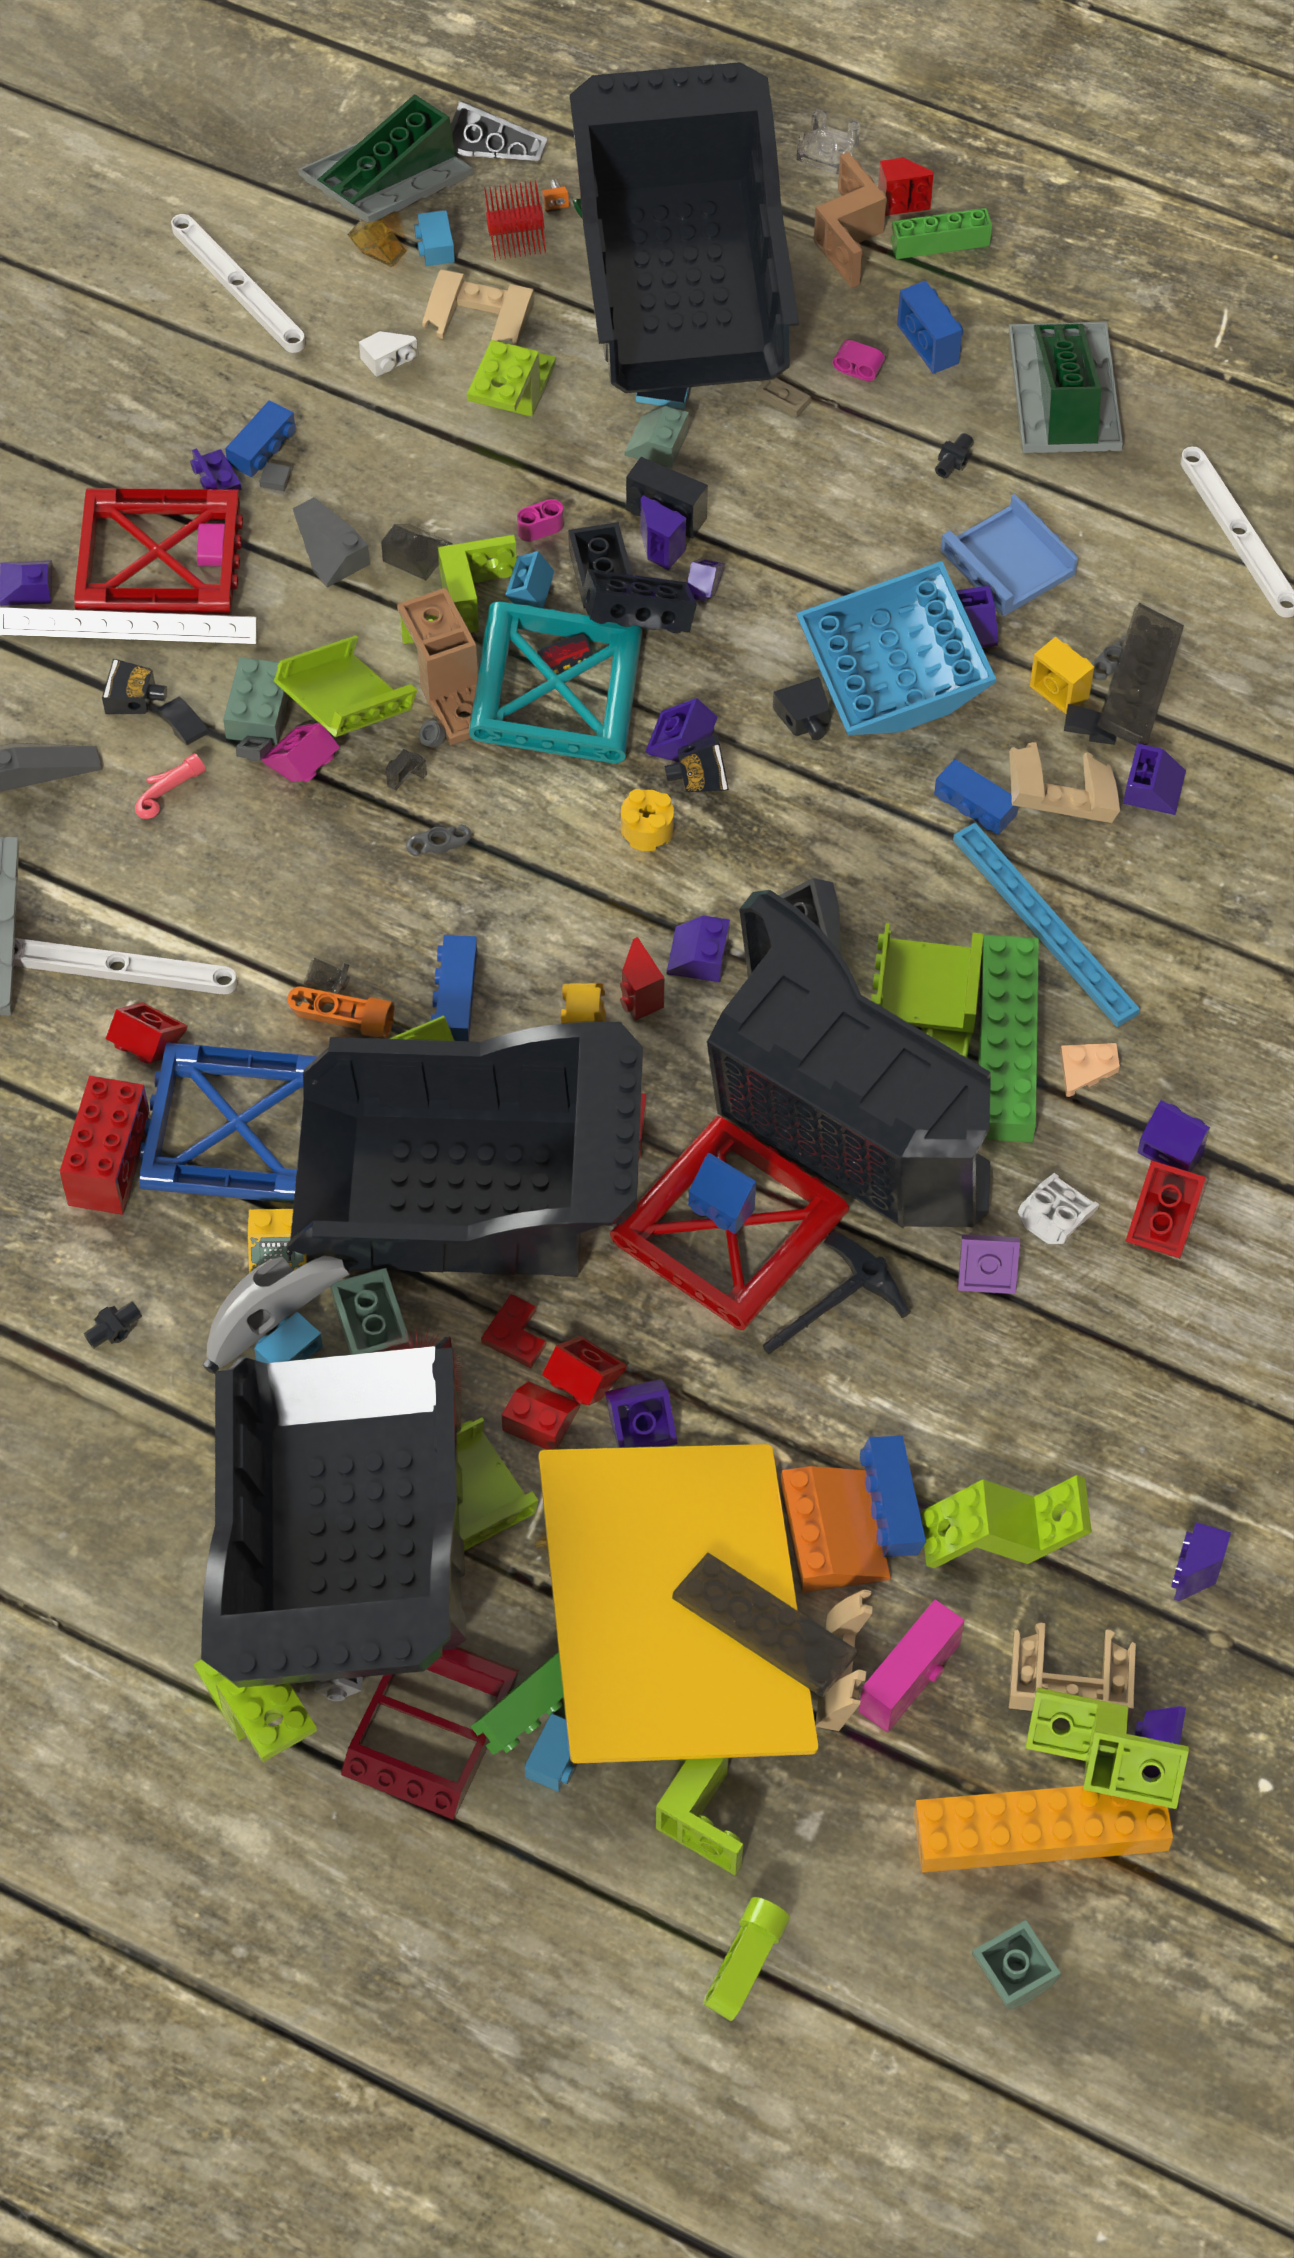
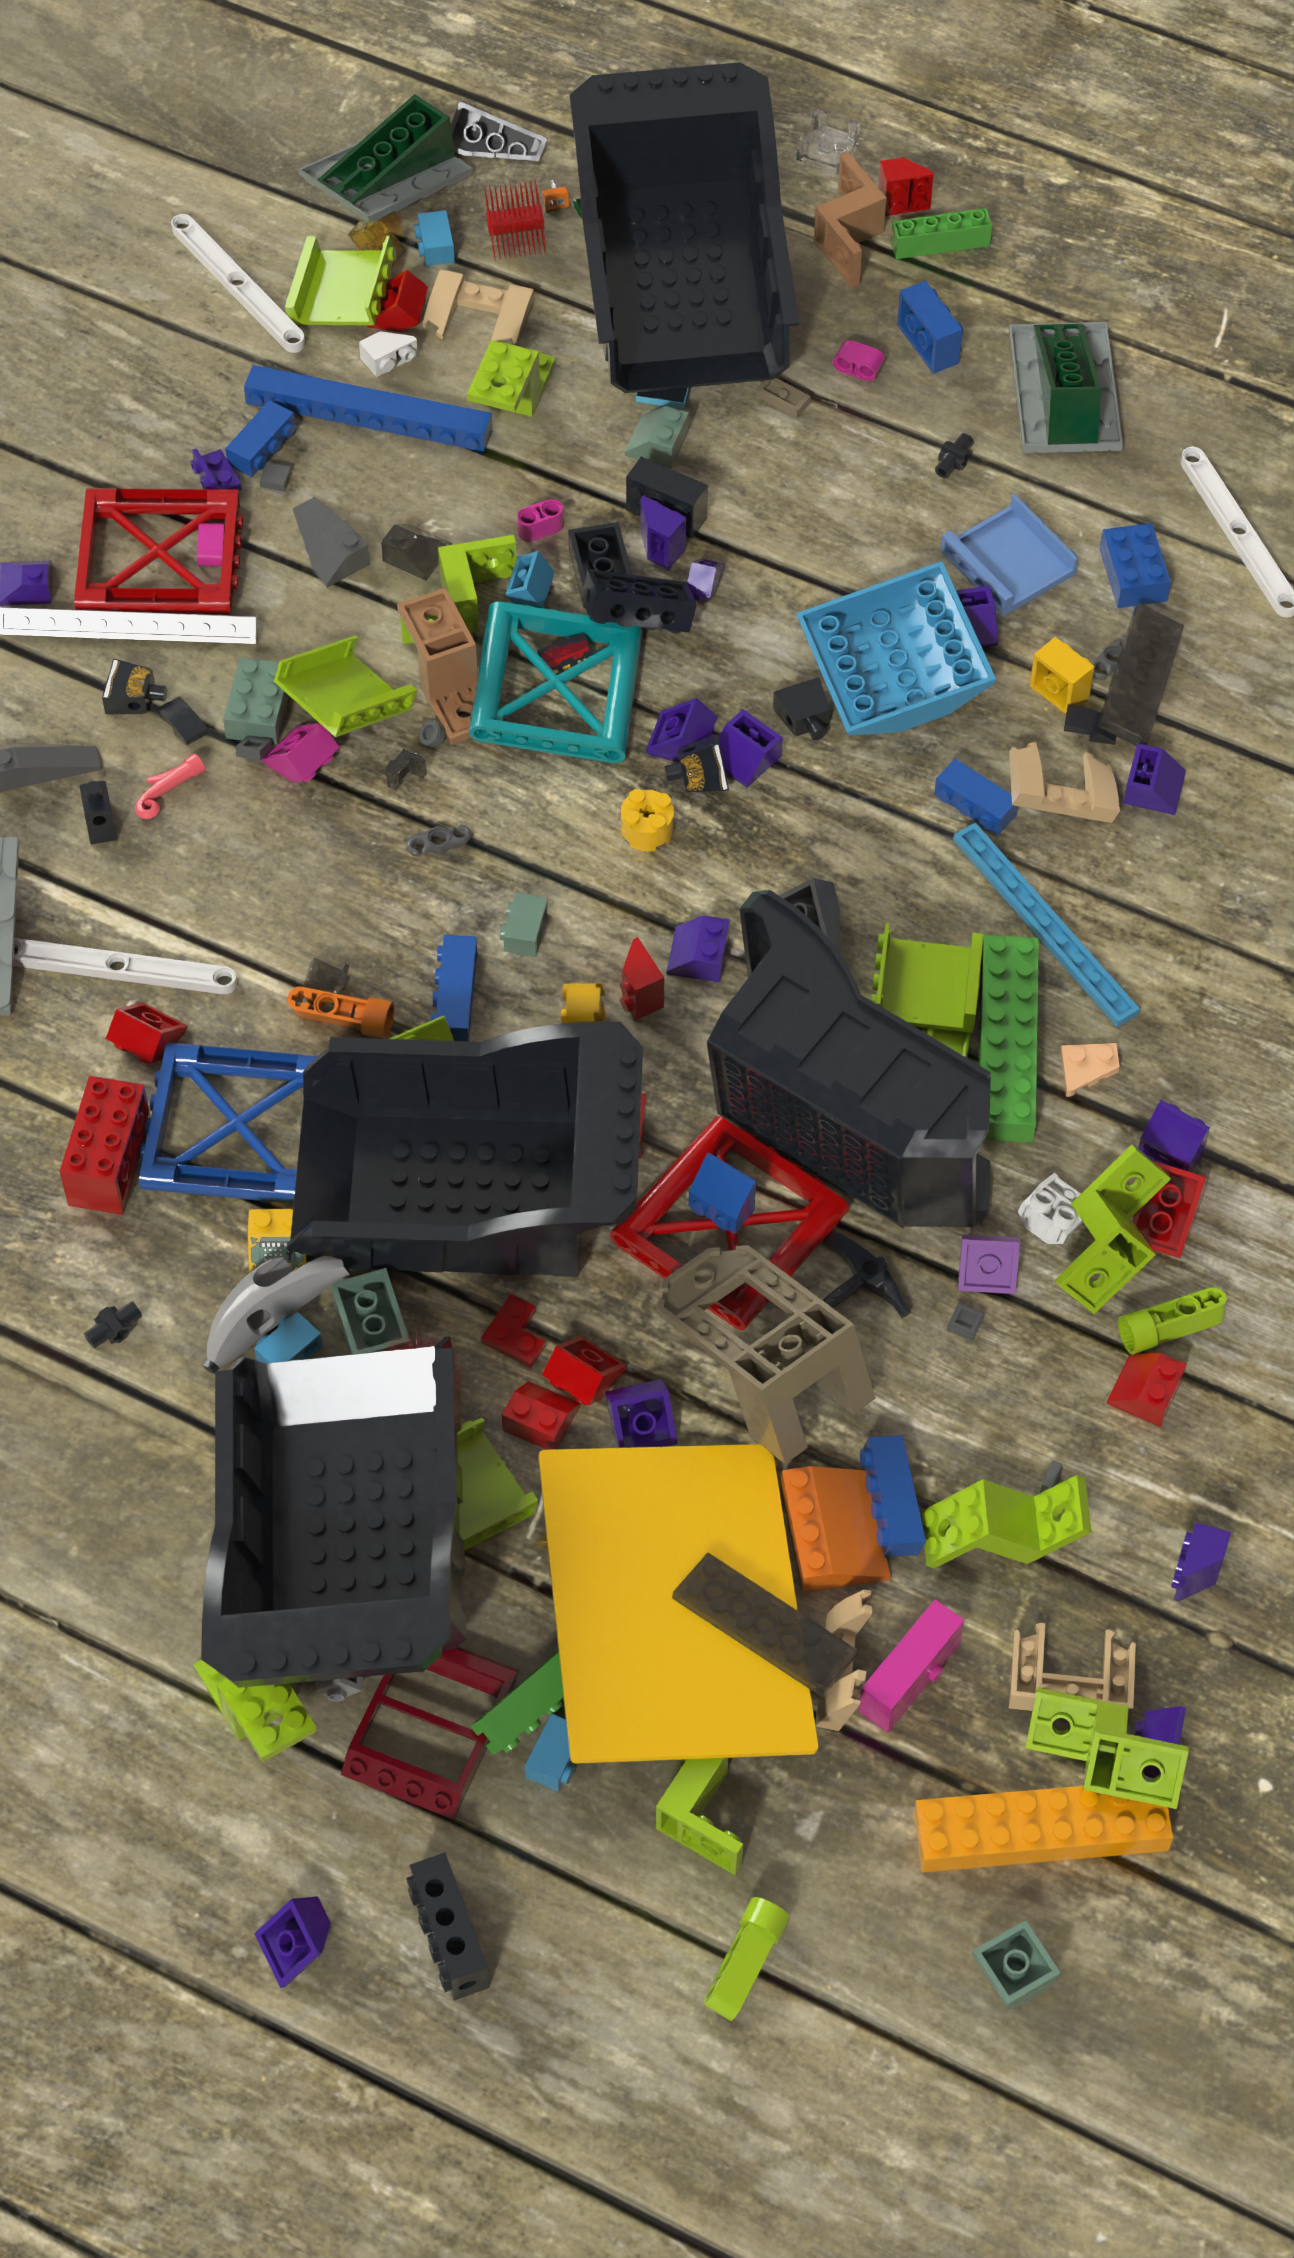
(97, 803): none -> black torso
(294, 1937): none -> dark purple slope
(339, 285): none -> lime panel
(369, 408): none -> blue brick
(402, 303): none -> red slope
(448, 1927): none -> black brick
(525, 924): none -> sand green brick
(748, 748): none -> dark purple slope
(767, 1375): none -> dark tan bracket
(965, 1321): none -> dark grey tile
(1052, 1477): none -> dark grey tile
(1118, 1244): none -> lime bracket
(1134, 565): none -> blue brick
(1147, 1386): none -> red slope
(1172, 1319): none -> lime beam

